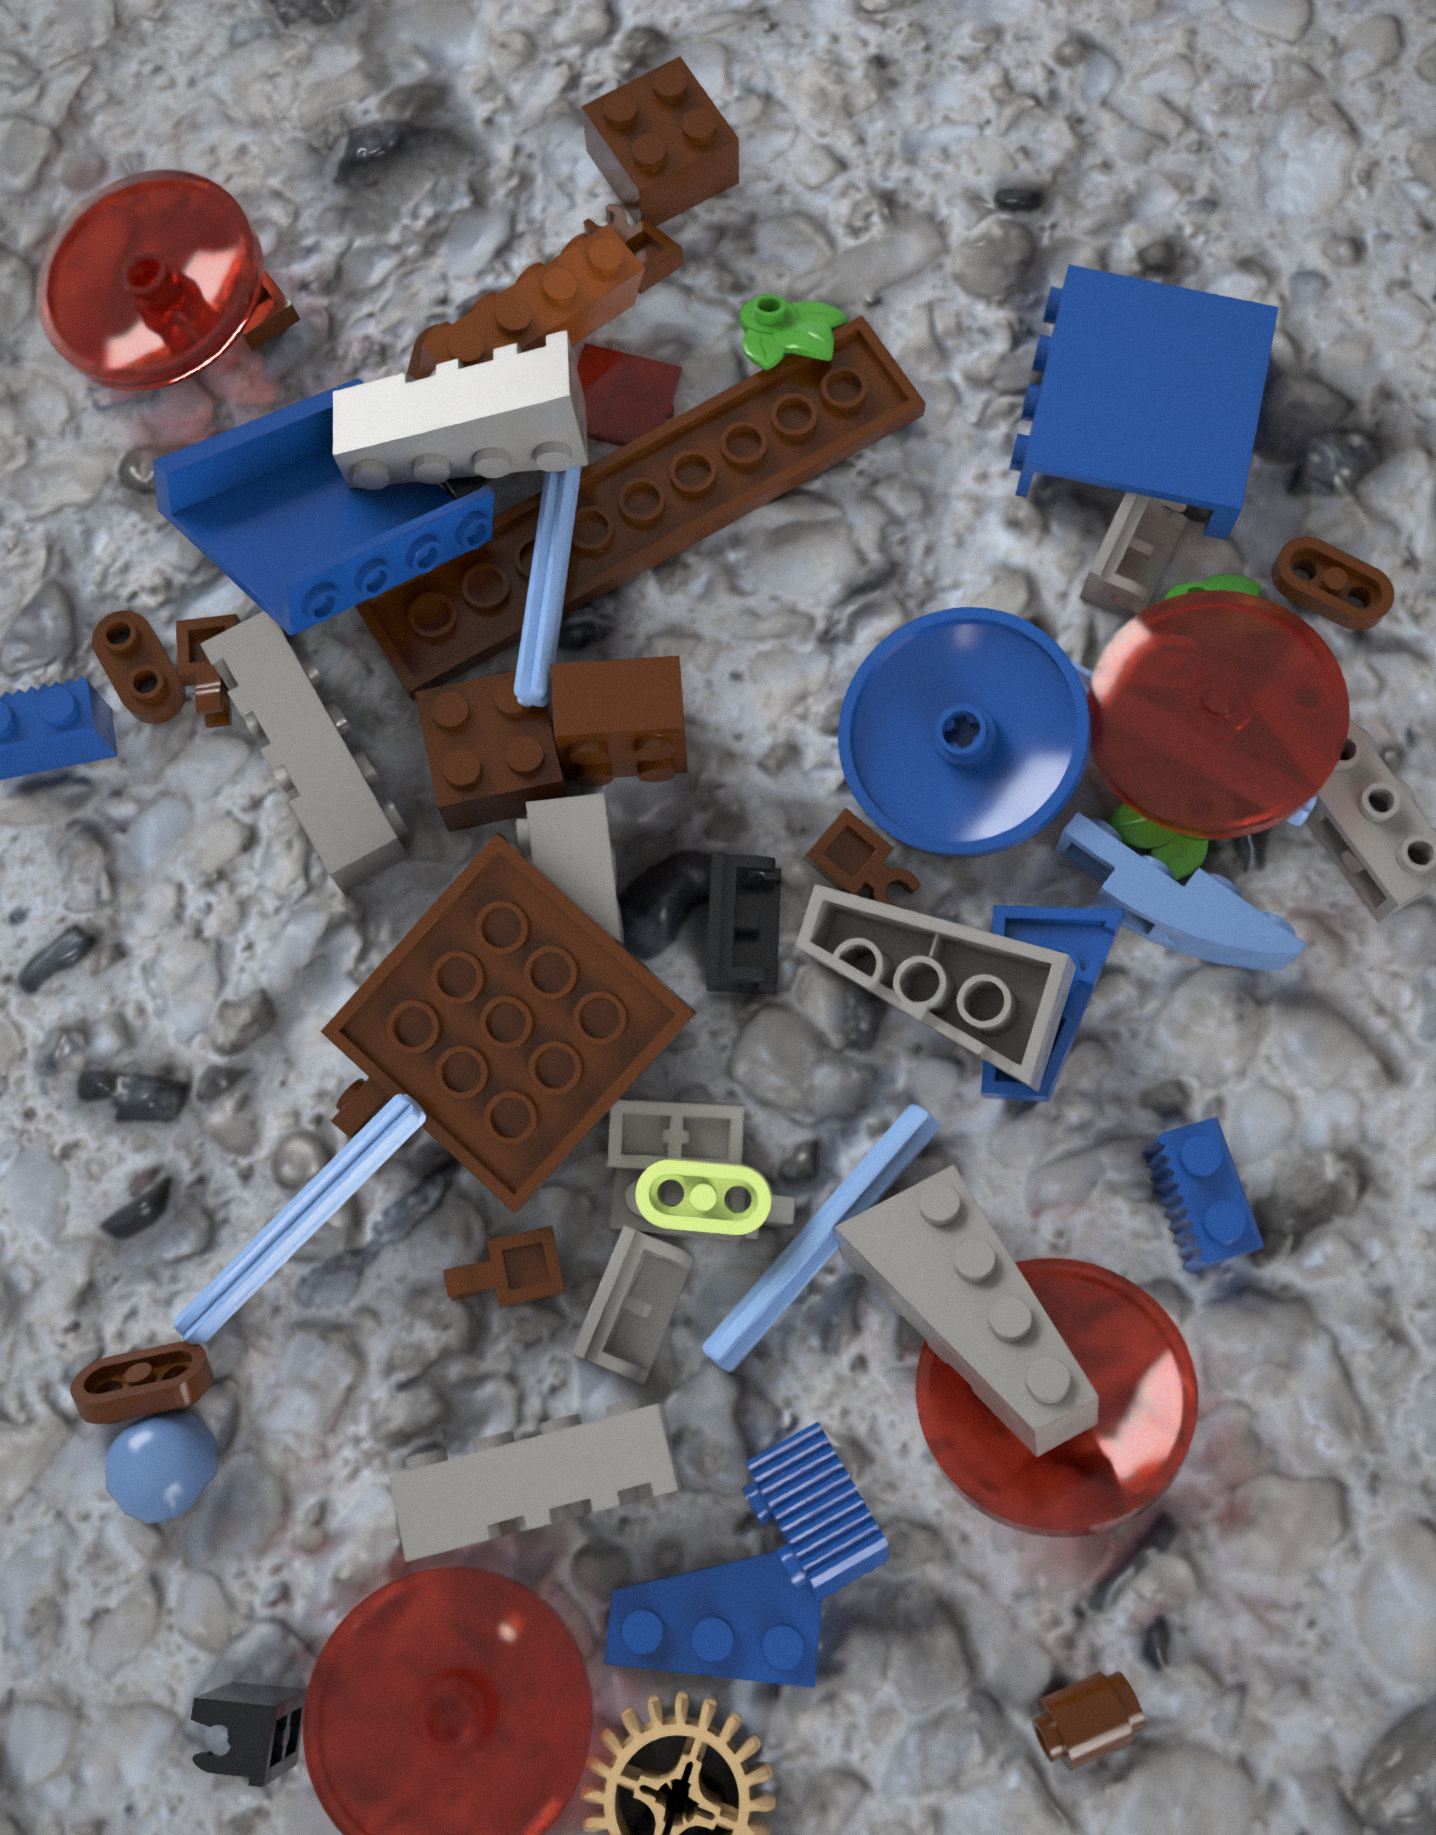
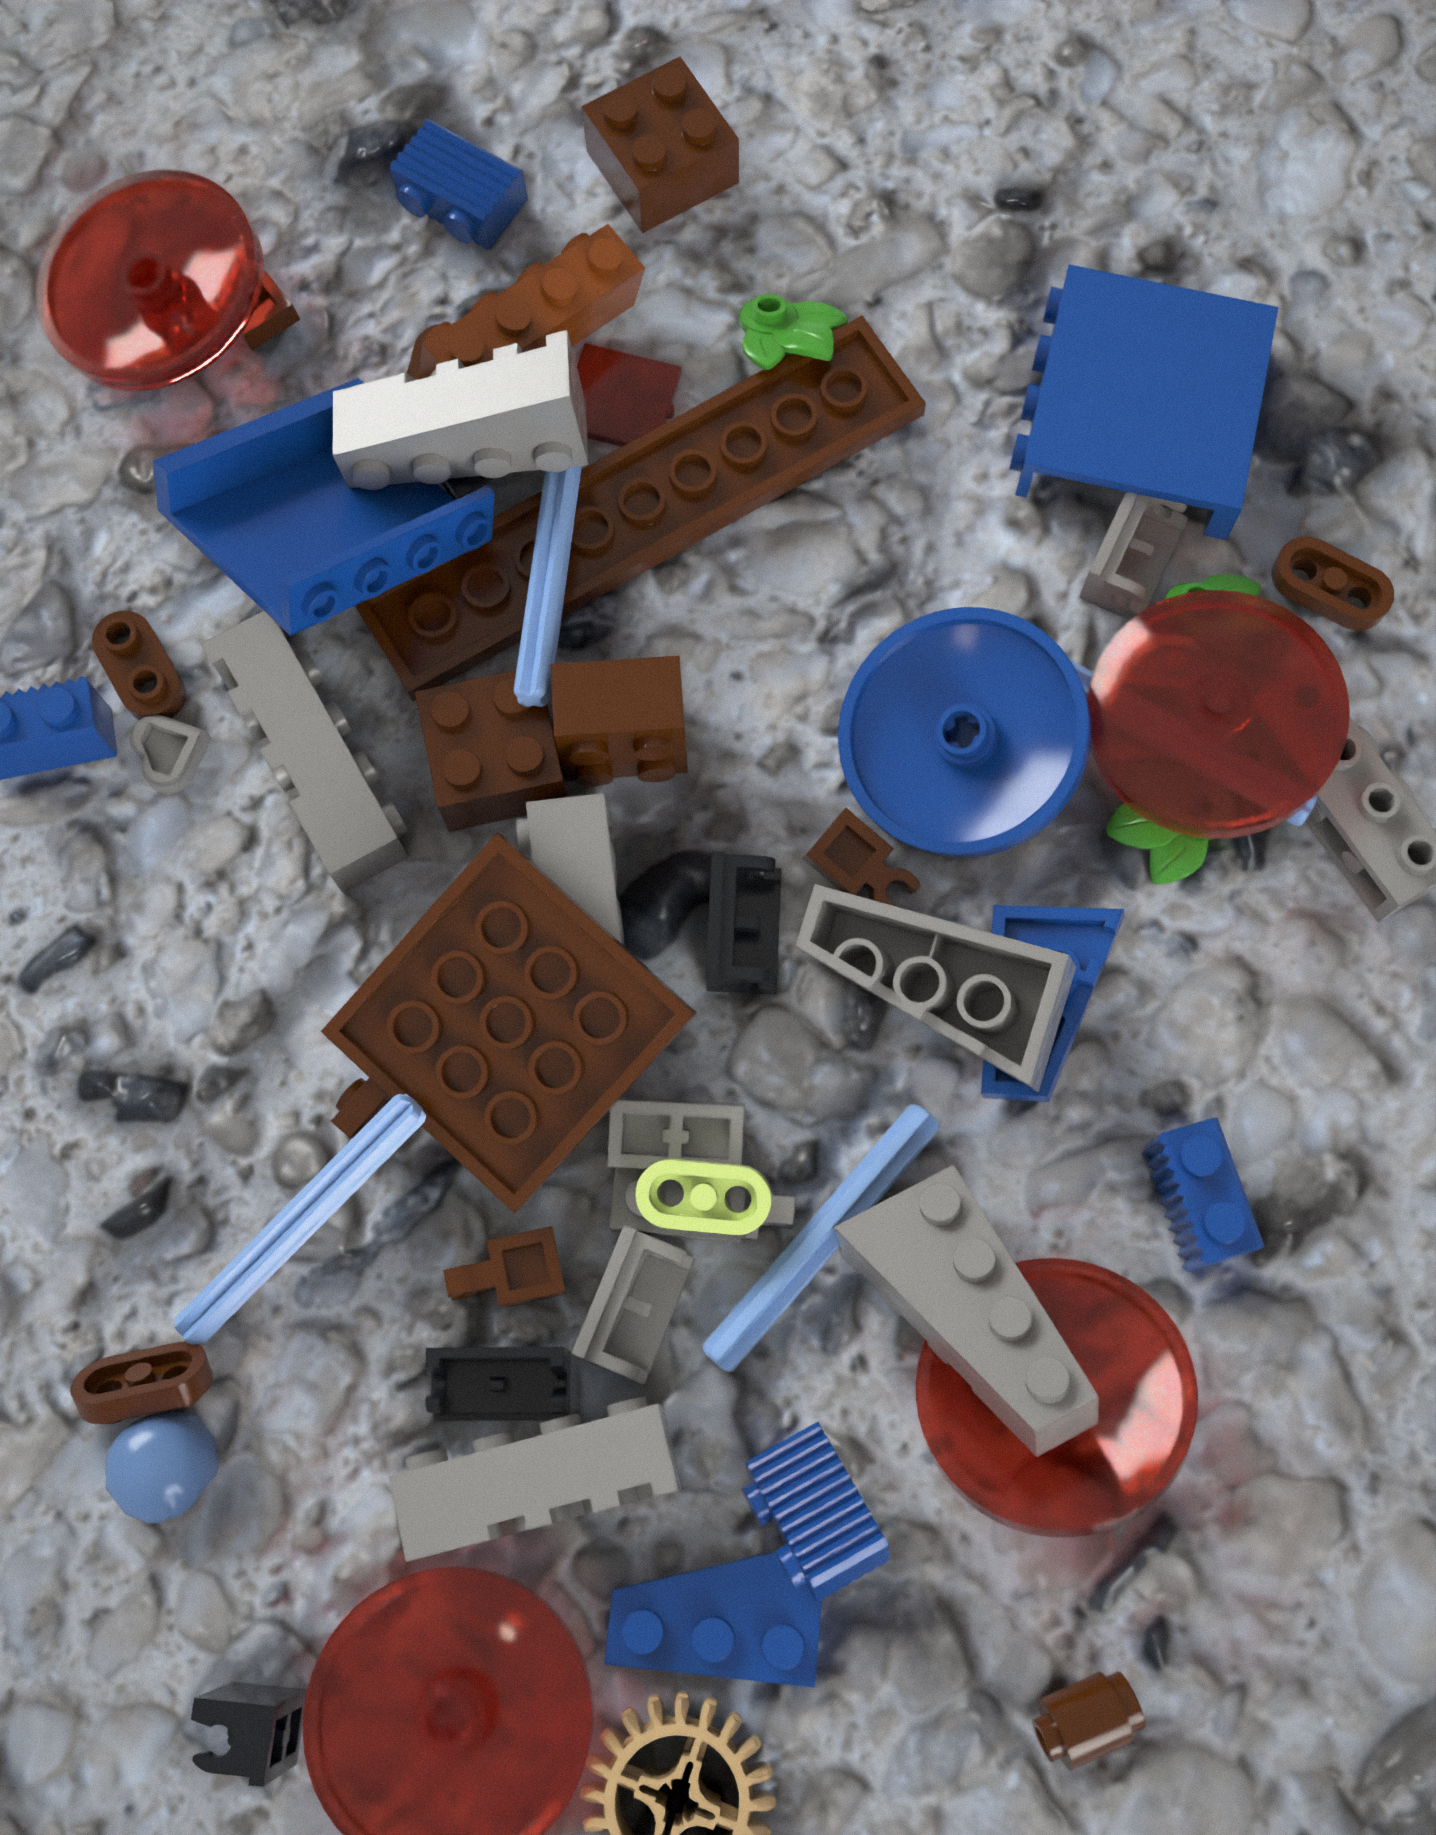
(168, 751): none -> light grey tile
(196, 669): reddish brown plate -> none
(458, 185): none -> blue brick
(498, 1383): none -> black hinge
(650, 245): reddish brown plate -> none
(1197, 920): medium blue slope -> none

